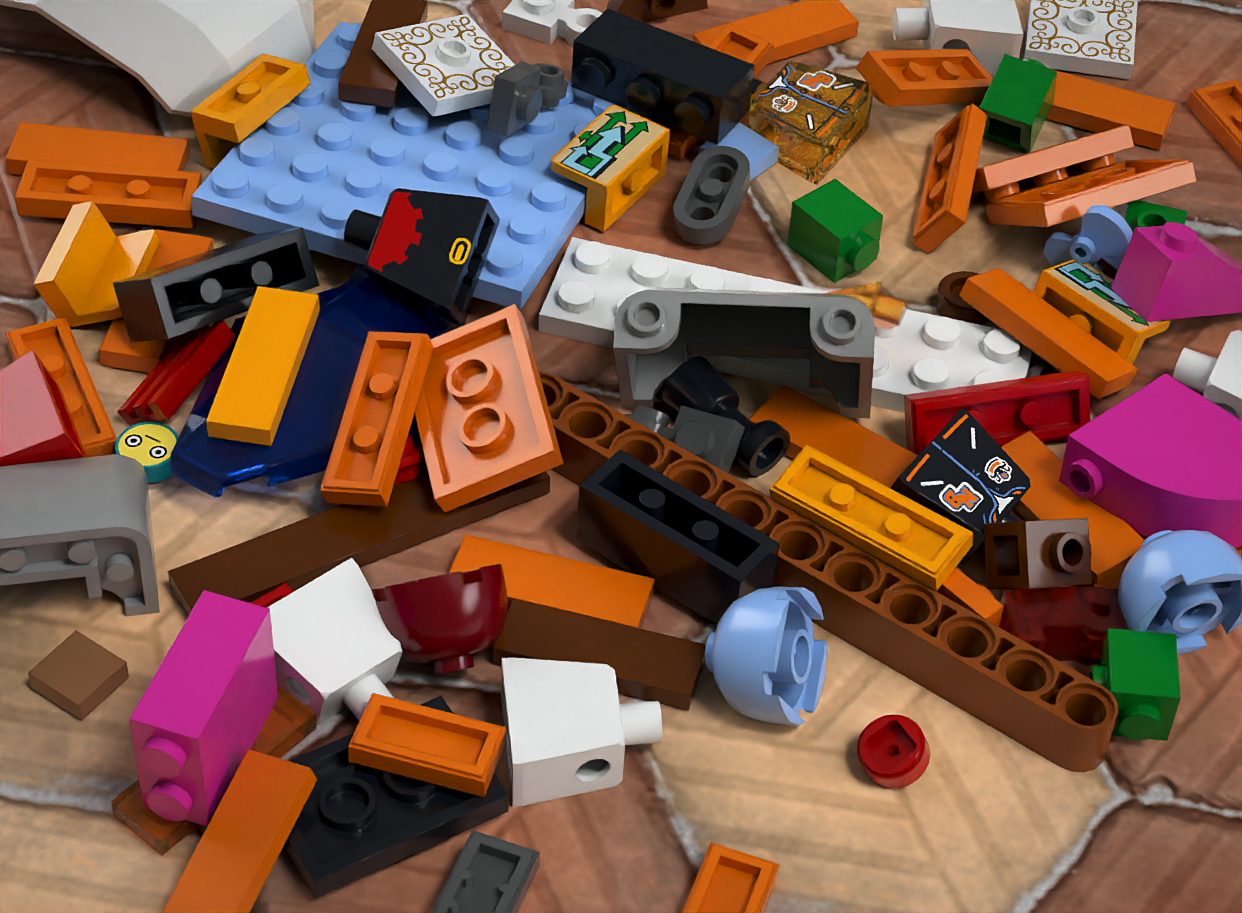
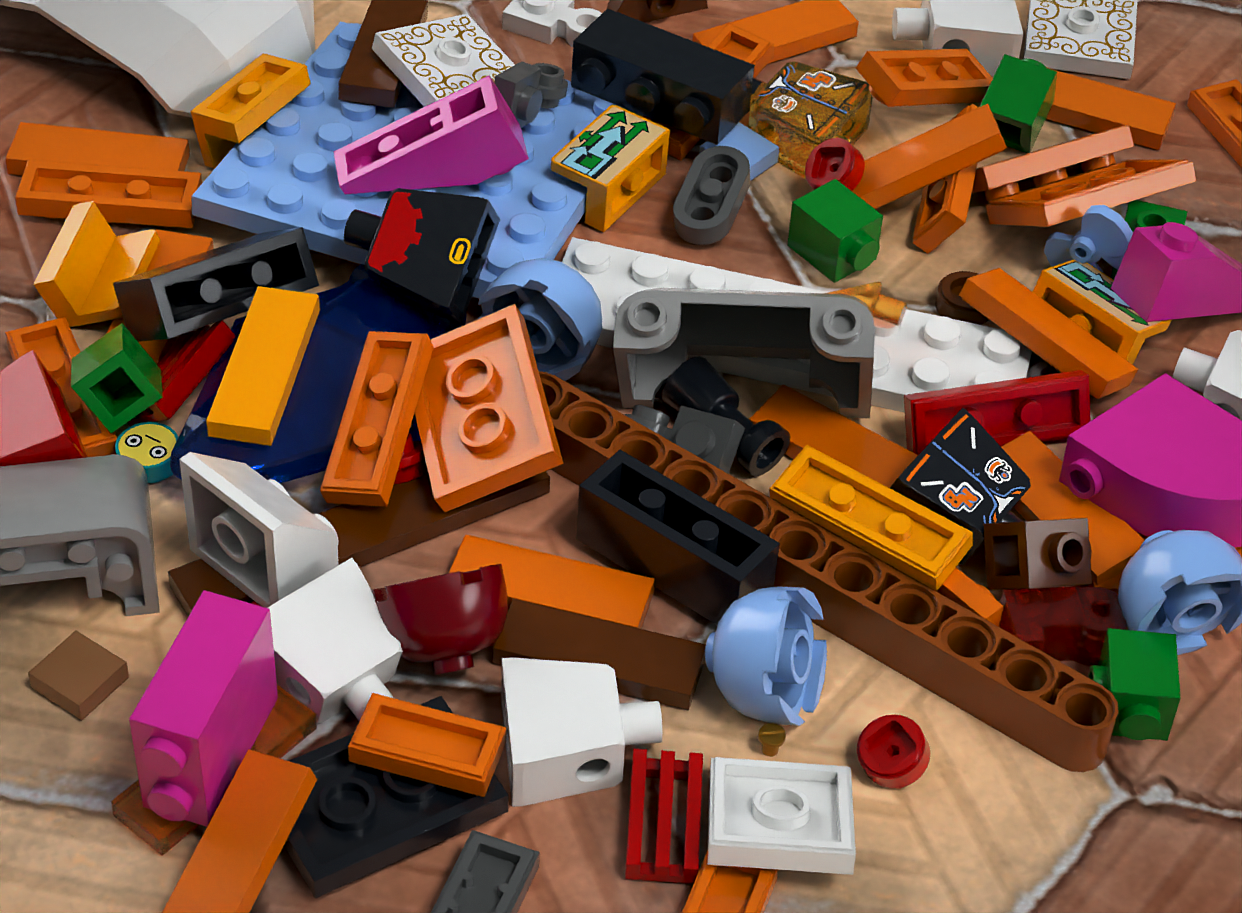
(116, 378): none -> green brick
(253, 529): none -> white slope
(440, 145): none -> dark pink slope
(557, 308): none -> light blue cylinder
(667, 770): none -> red tile
(771, 738): none -> pearl gold piece
(781, 816): none -> white plate
(834, 160): none -> red tile
(930, 157): none -> orange tile

